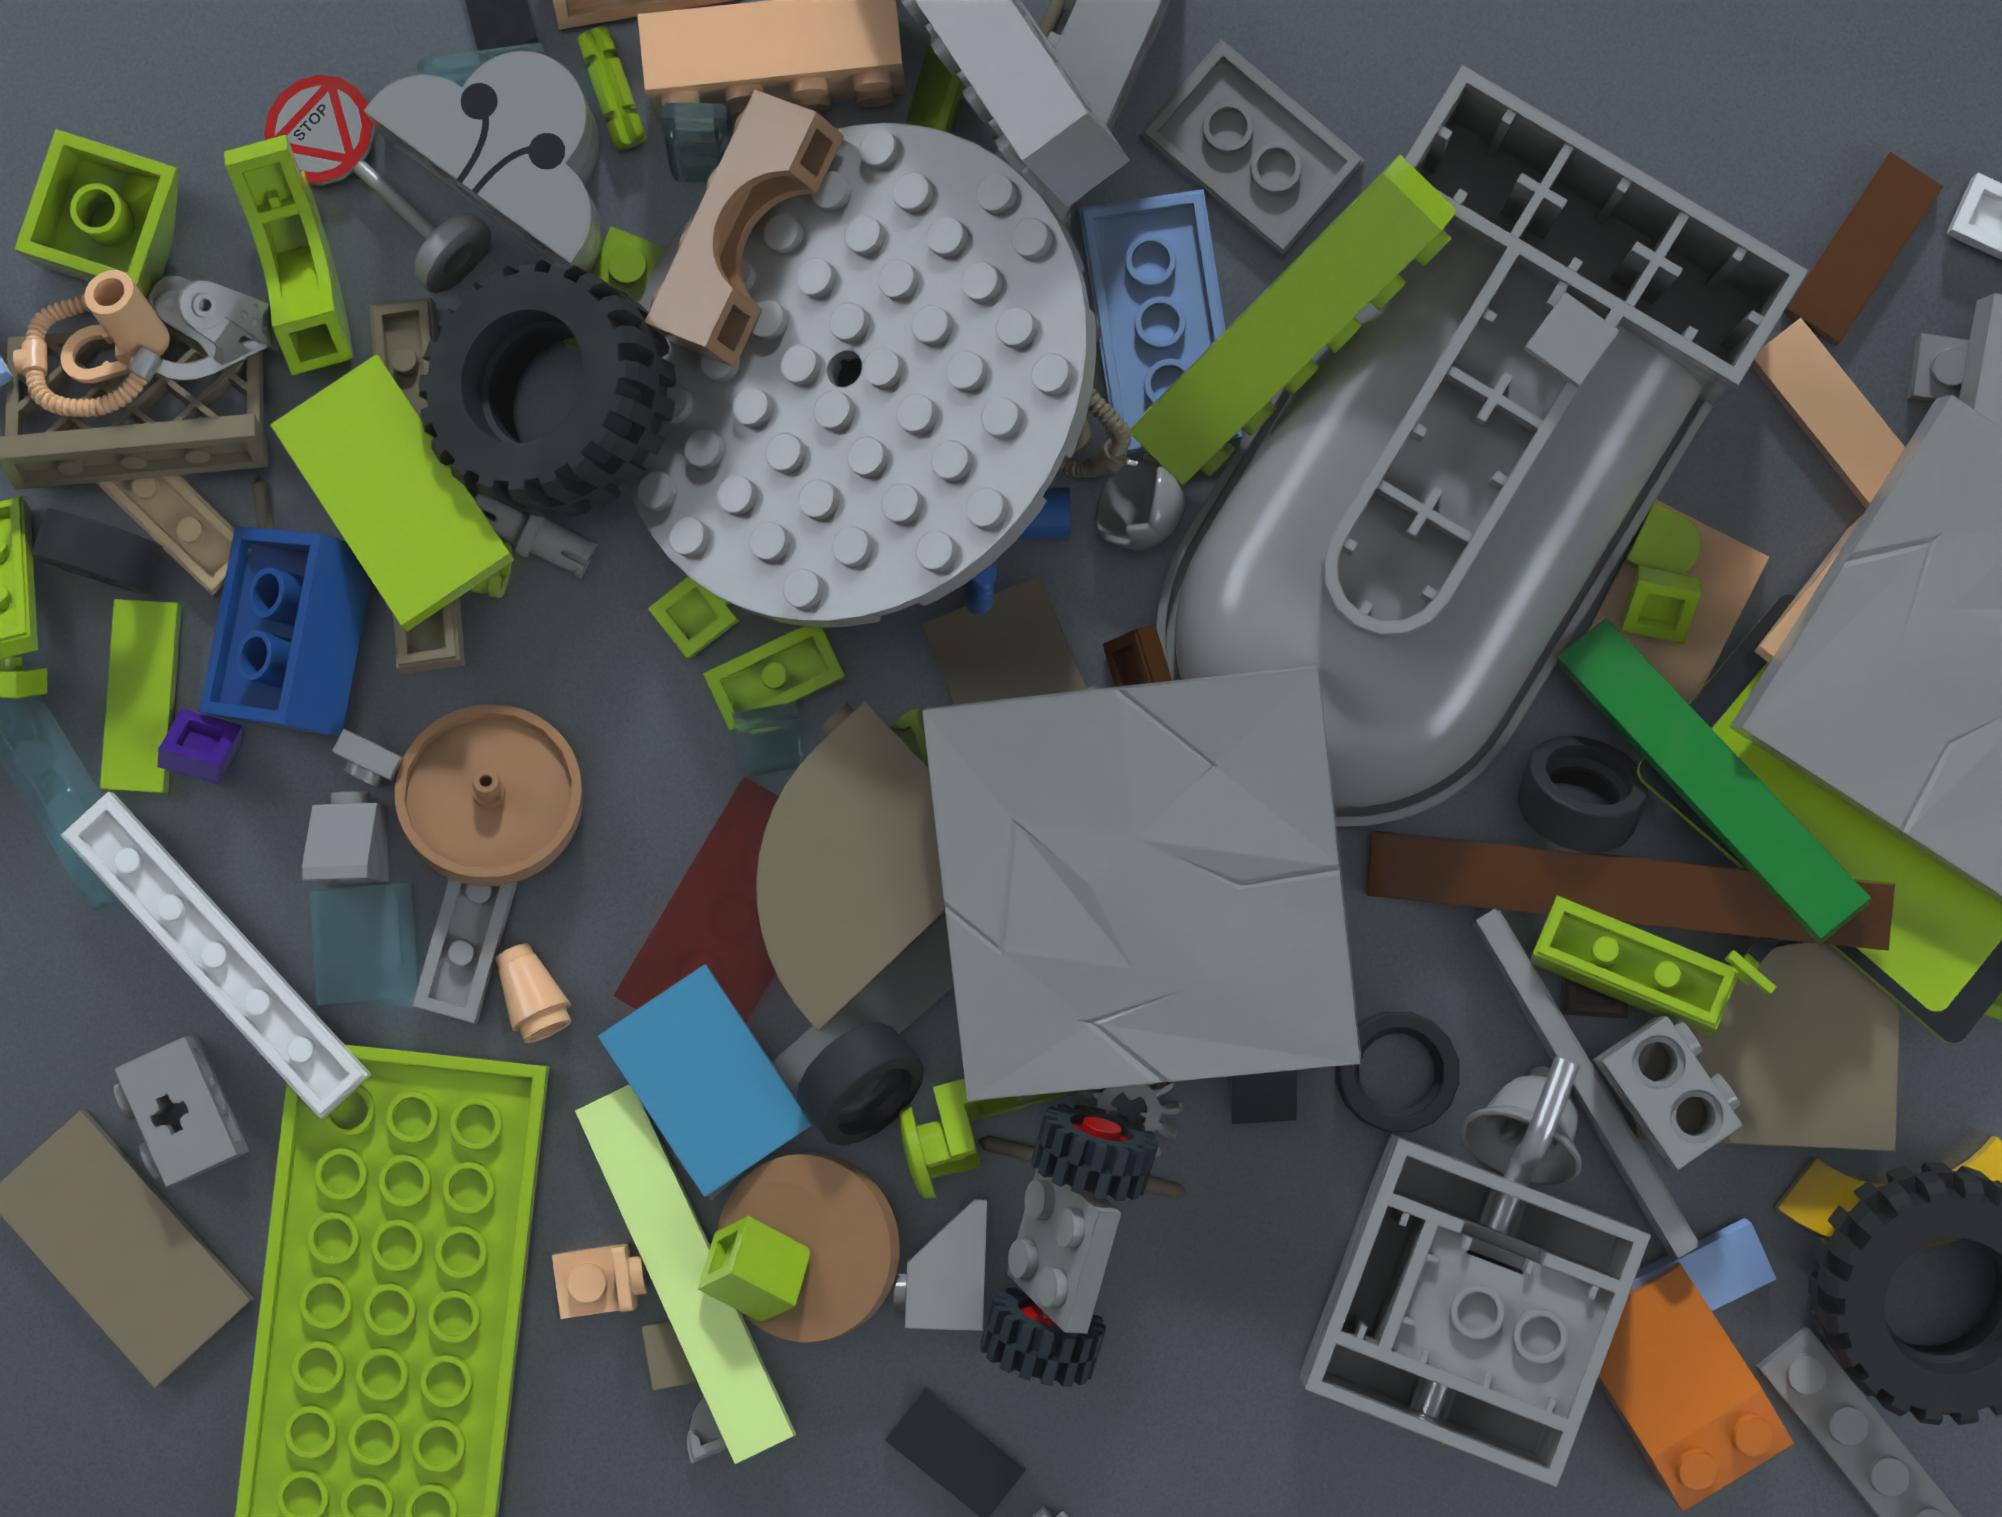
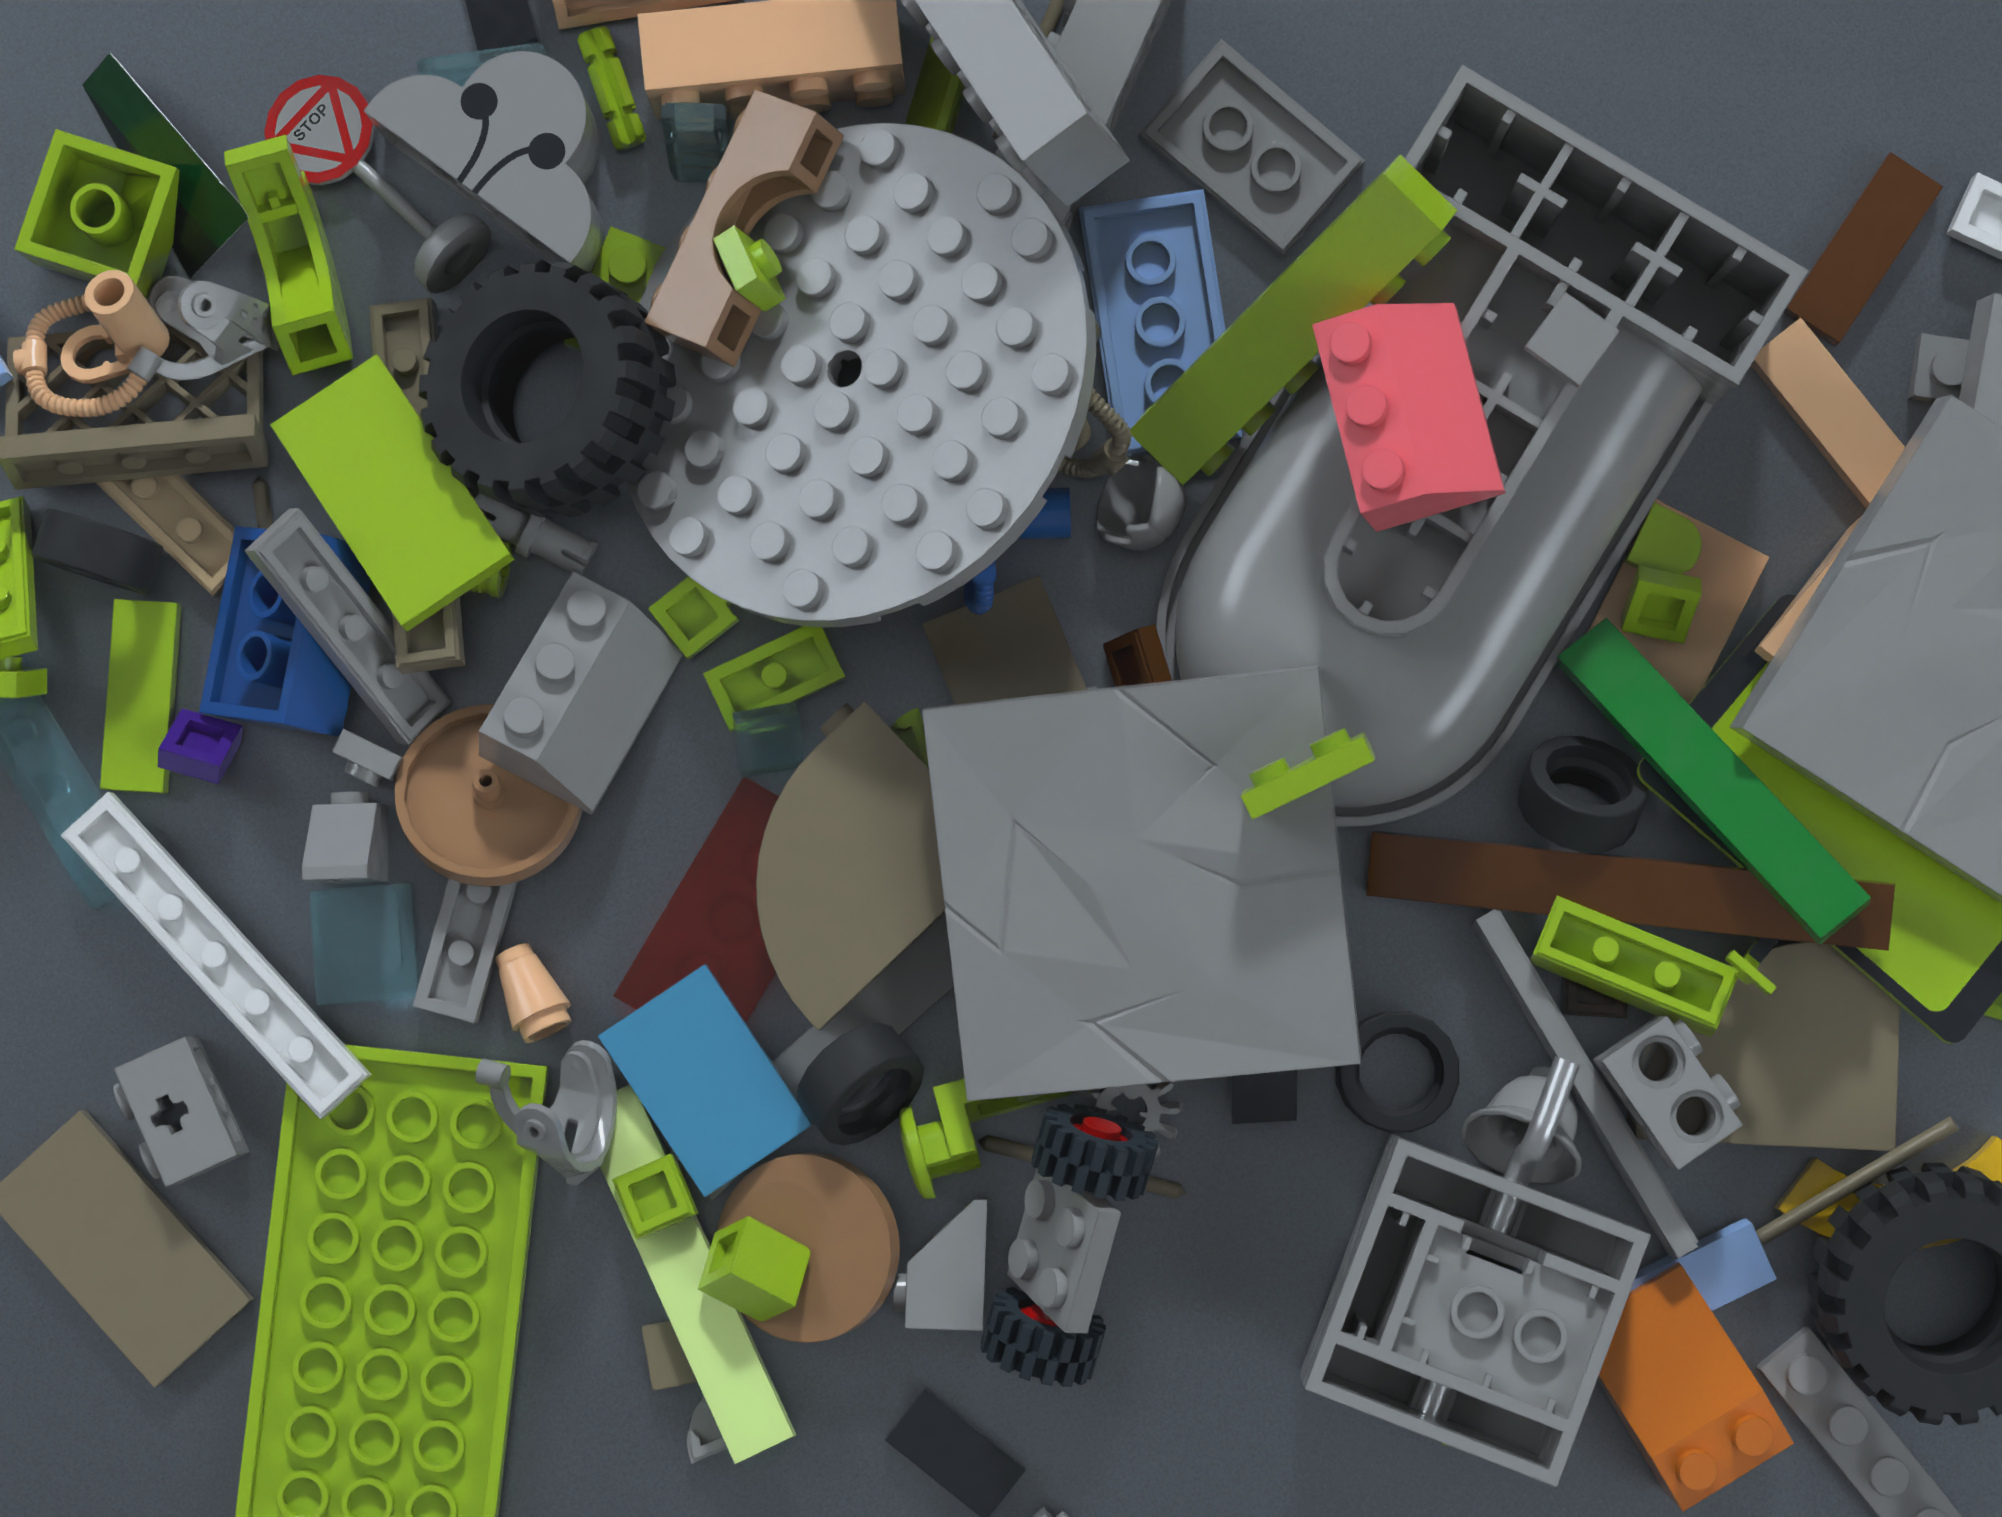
(205, 207): none -> dark green sticker
(345, 624): none -> light grey tile
(579, 694): none -> light grey slope
(584, 1098): none -> light grey helmet
(598, 1280): light nougat bracket -> none
(655, 1196): none -> lime tile
(751, 267): none -> lime plate
(1280, 784): none -> lime plate
(1408, 411): none -> coral slope
(1857, 1180): none -> dark tan axle

